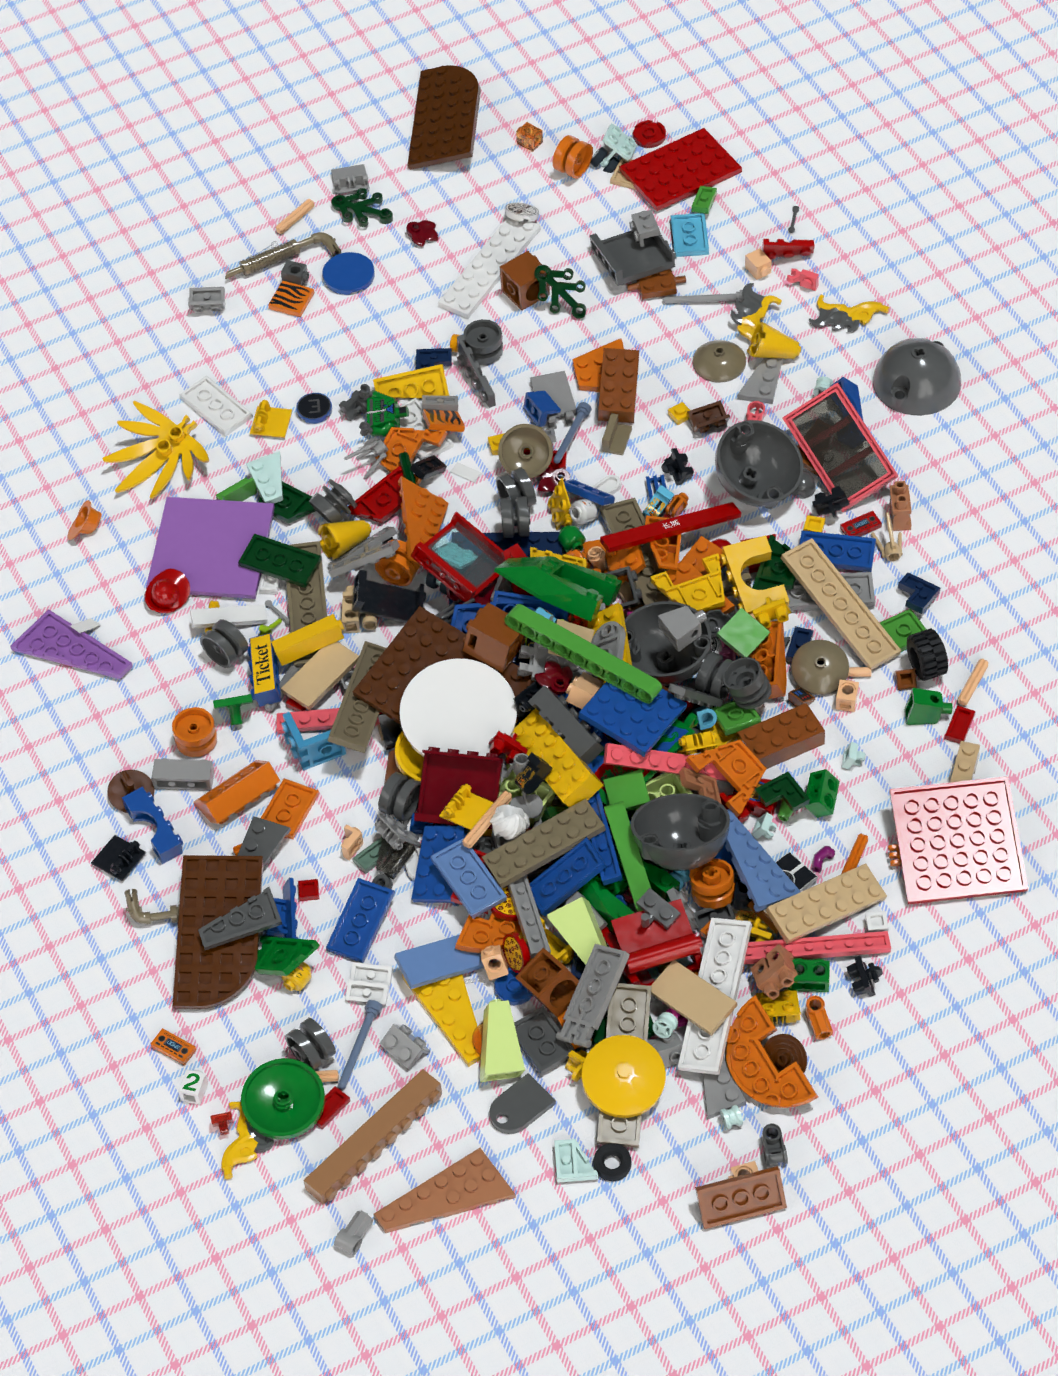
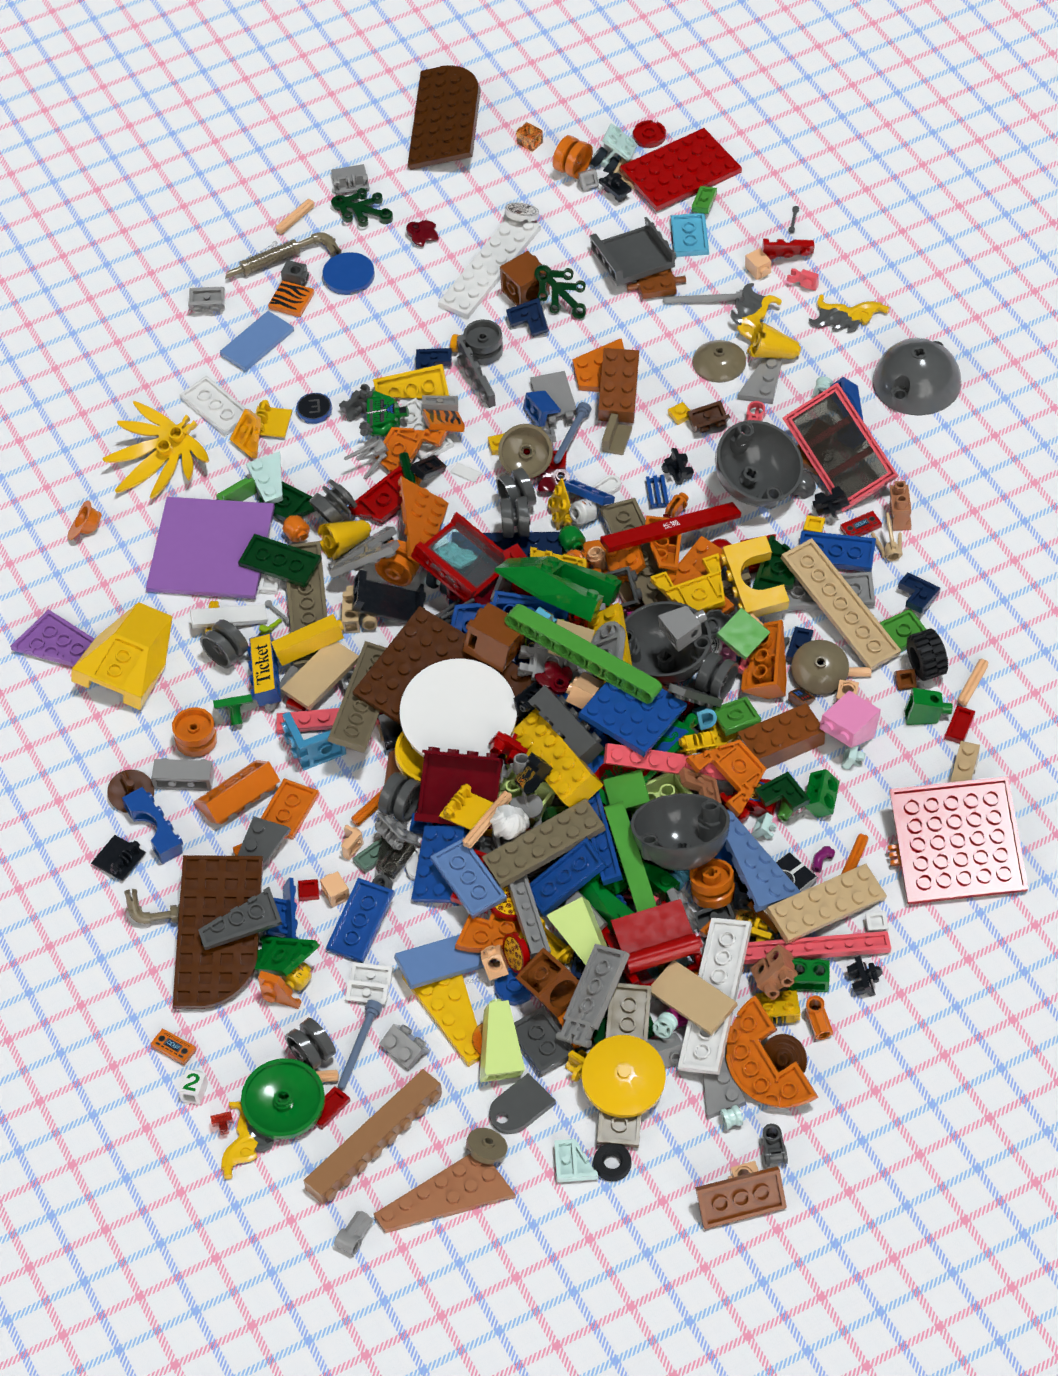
(85, 625): white sticker -> none
(127, 655): none -> yellow wedge
(167, 591): red hat -> none
(247, 433): none -> light orange wing
(256, 341): none -> medium blue tile
(275, 990): none -> orange wing
(296, 528): none -> orange head
(334, 889): none -> light nougat brick
(369, 808): none -> orange axle
(486, 1145): none -> dark tan plate
(529, 312): none -> dark blue plate
(588, 179): none -> light grey tile
(614, 184): none -> black hips
(643, 226): light grey bracket -> none
(656, 909): dark grey plate -> none
(658, 502): medium azure leg -> none
(747, 683): dark grey wheel -> none
(772, 610): yellow hips -> none
(851, 720): none -> bright pink slope

